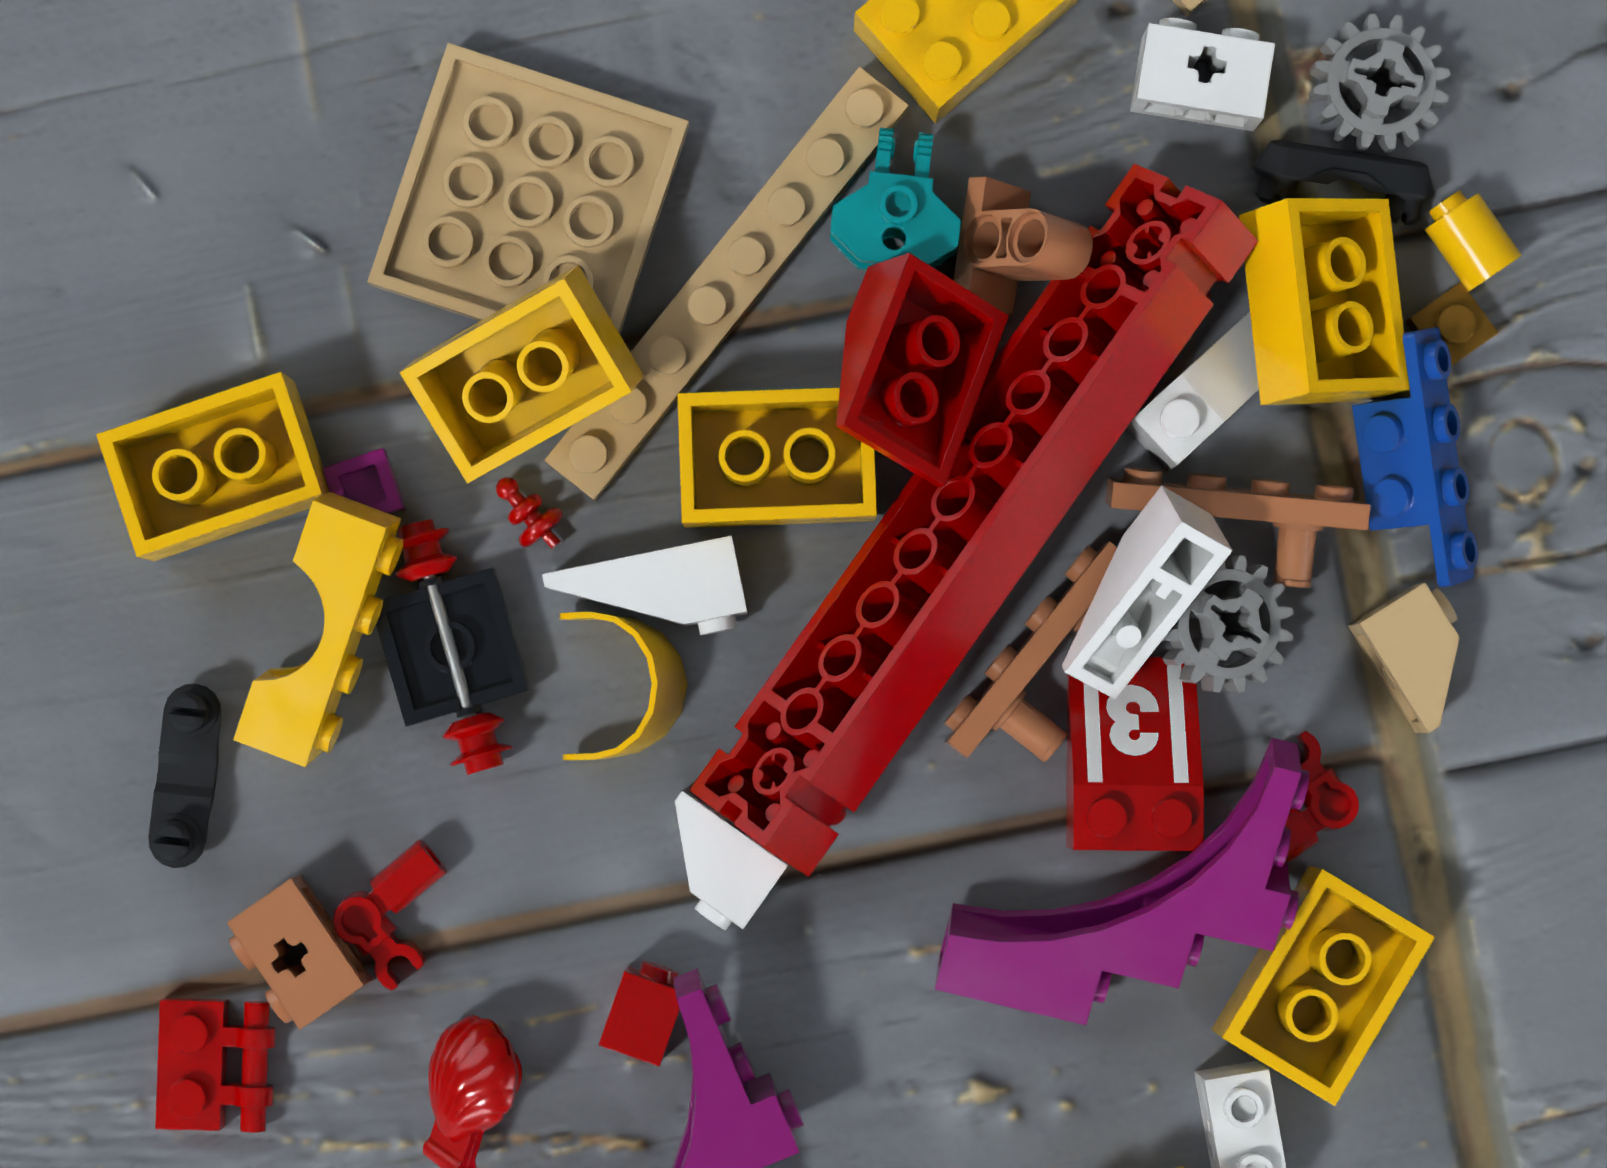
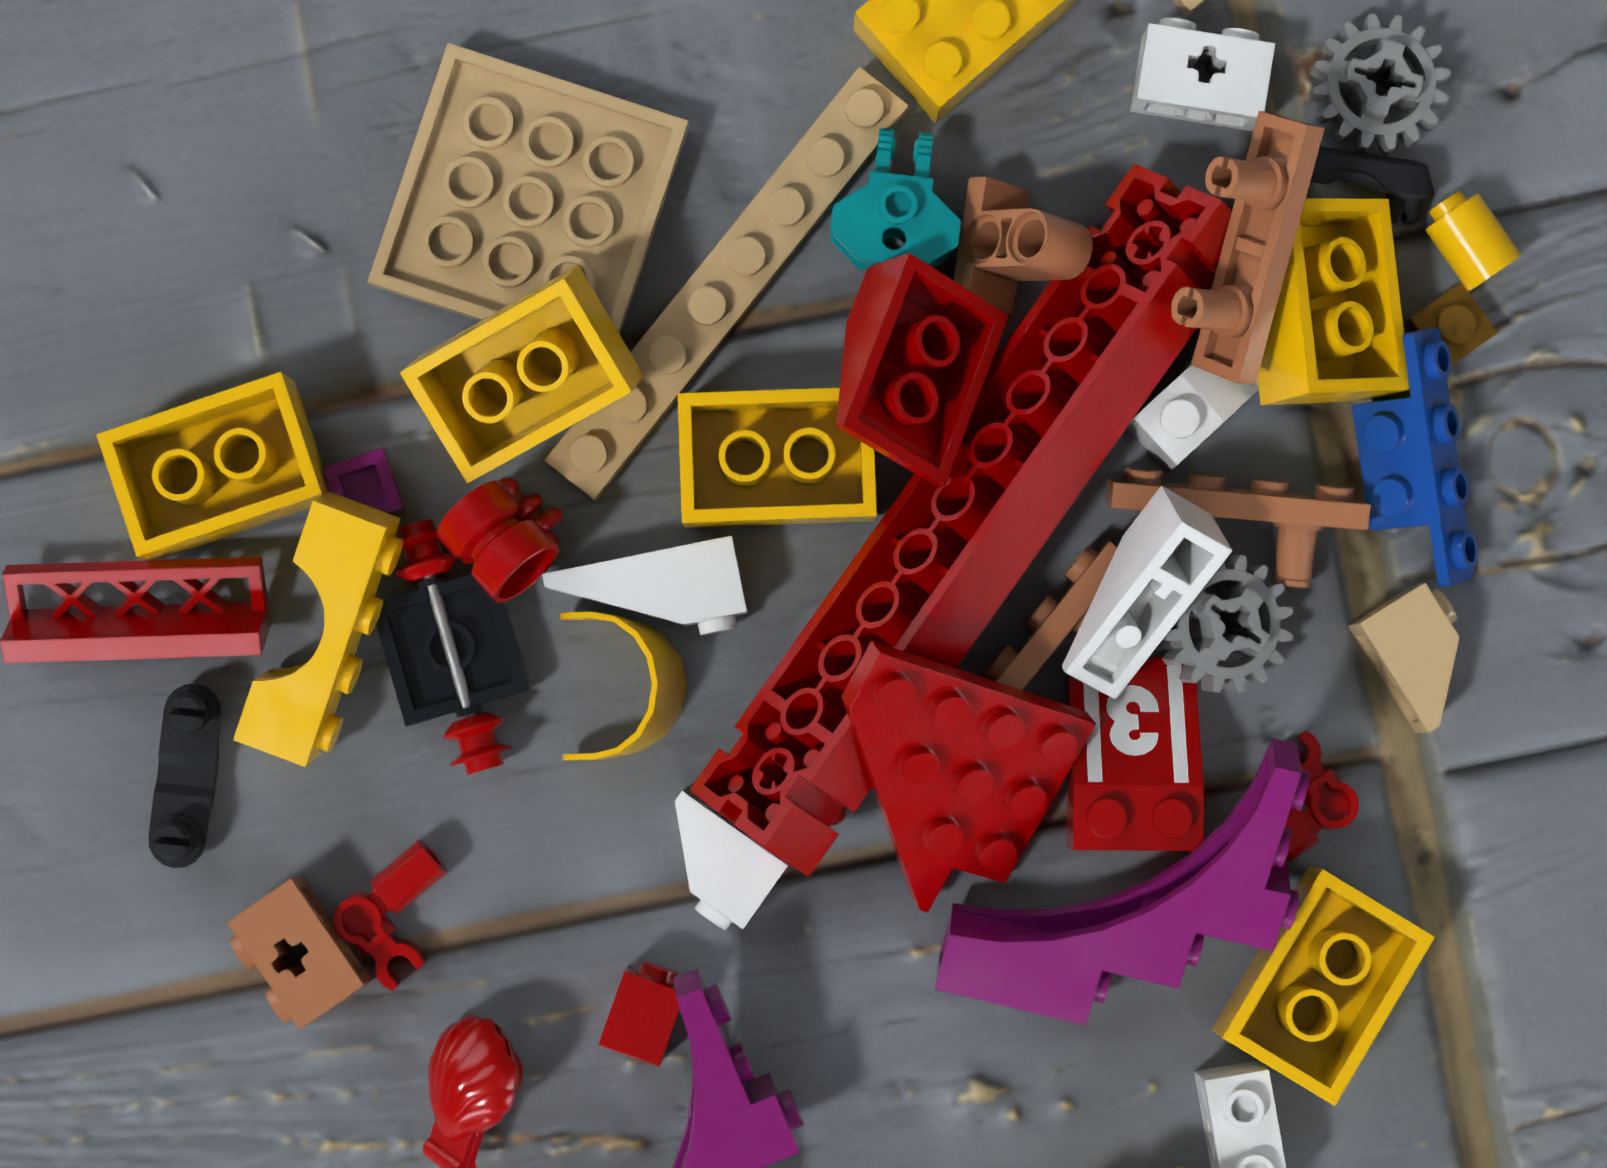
(130, 630): none -> red fence
(194, 1065): red plate -> none
(505, 551): none -> red wheel
(957, 763): none -> red wing
(1256, 248): none -> nougat plate

